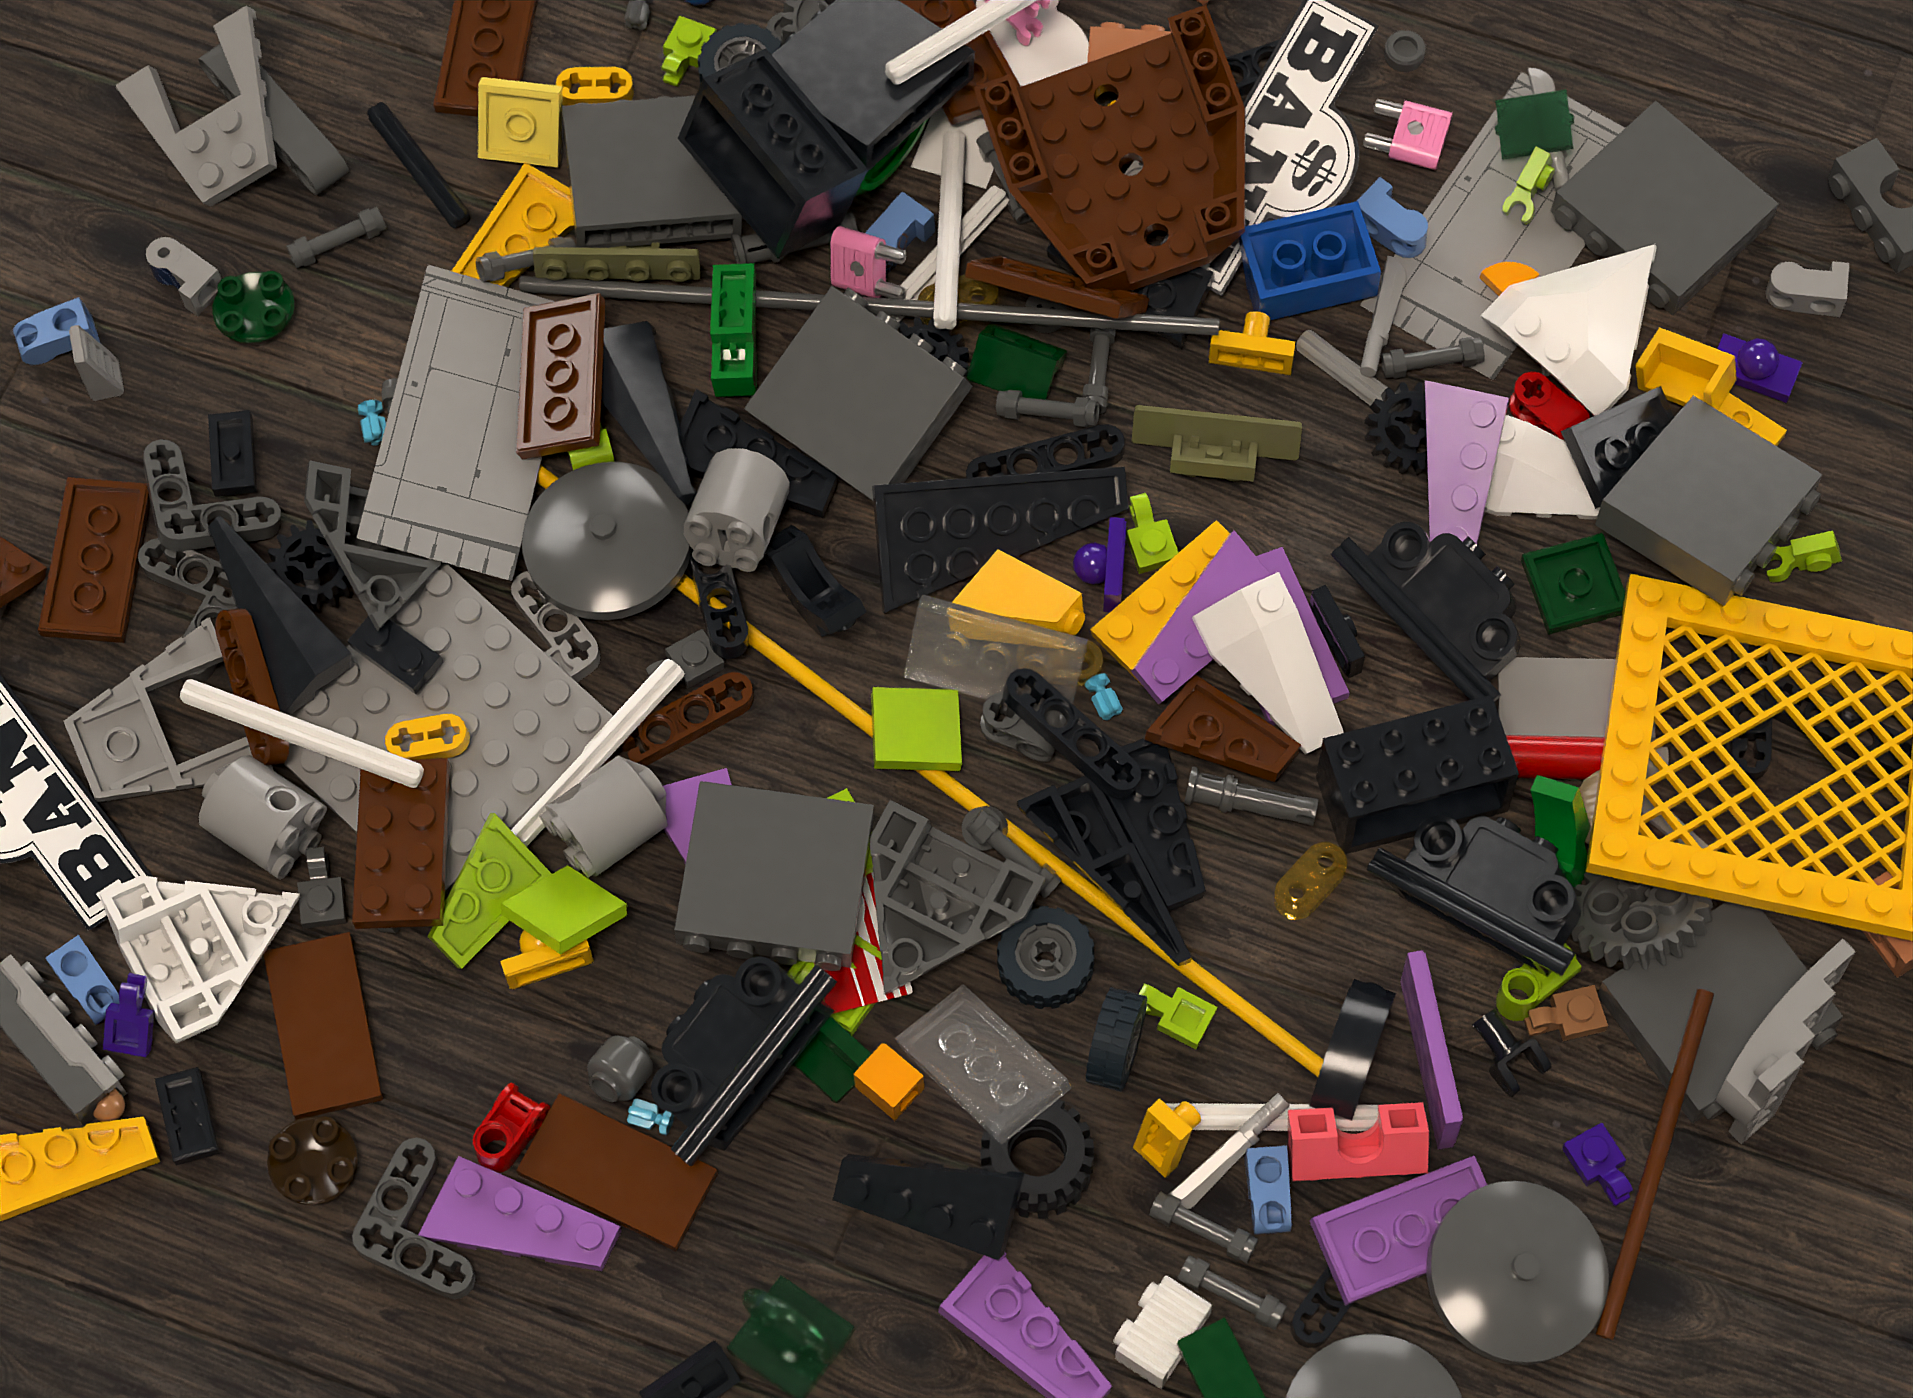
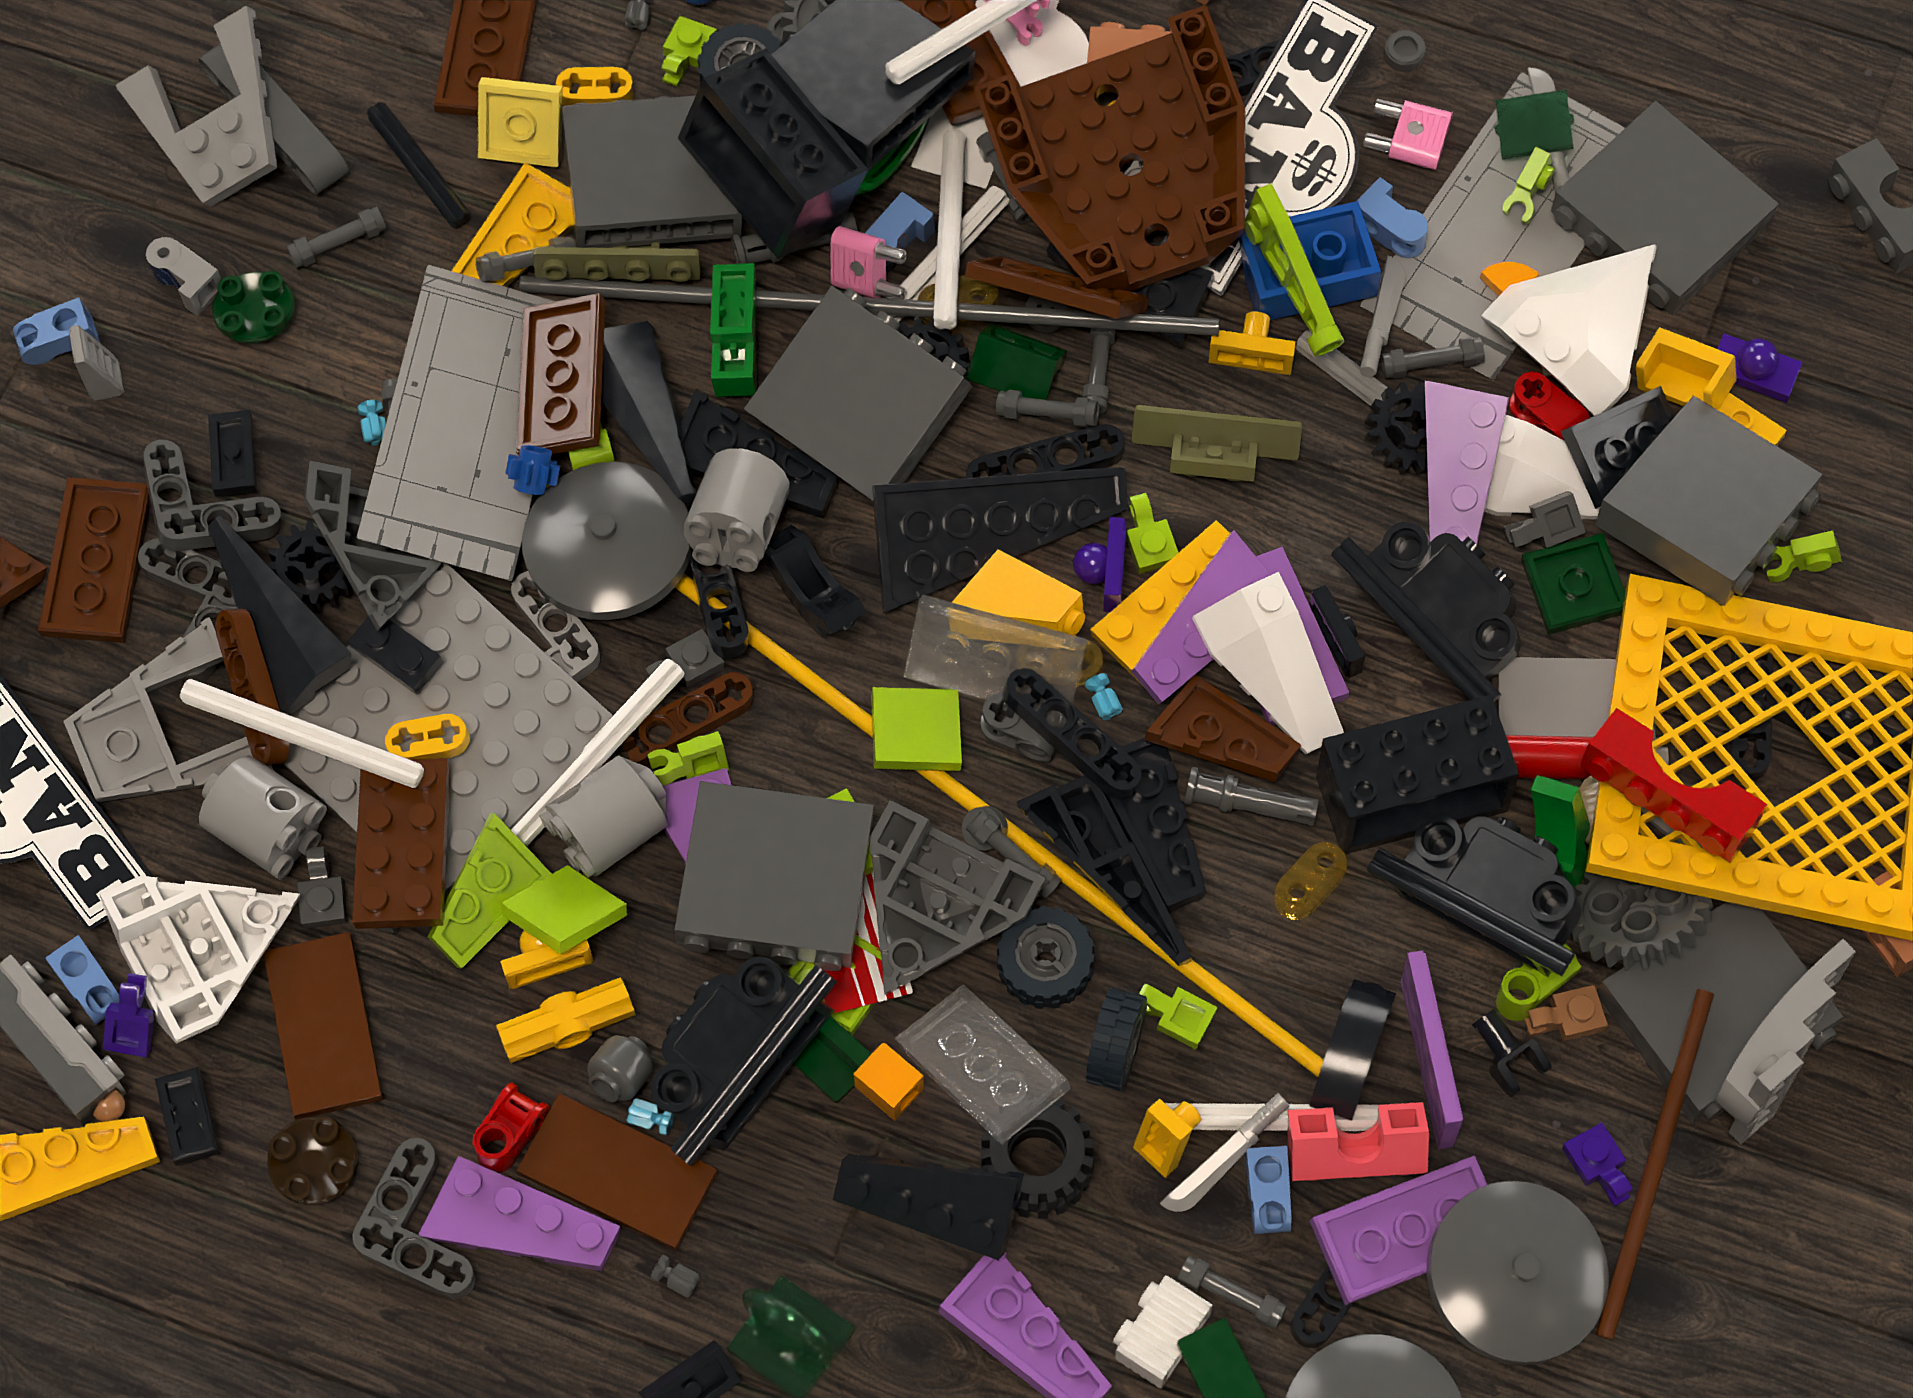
(532, 469): none -> blue gear
(565, 1020): none -> yellow piece
(678, 1278): none -> dark grey piece
(694, 758): none -> lime plate
(1168, 1210): dark grey bar -> none
(1271, 226): none -> lime plate
(1552, 522): none -> dark grey plate
(1714, 816): none -> red arch
(1809, 289): light grey leg -> none

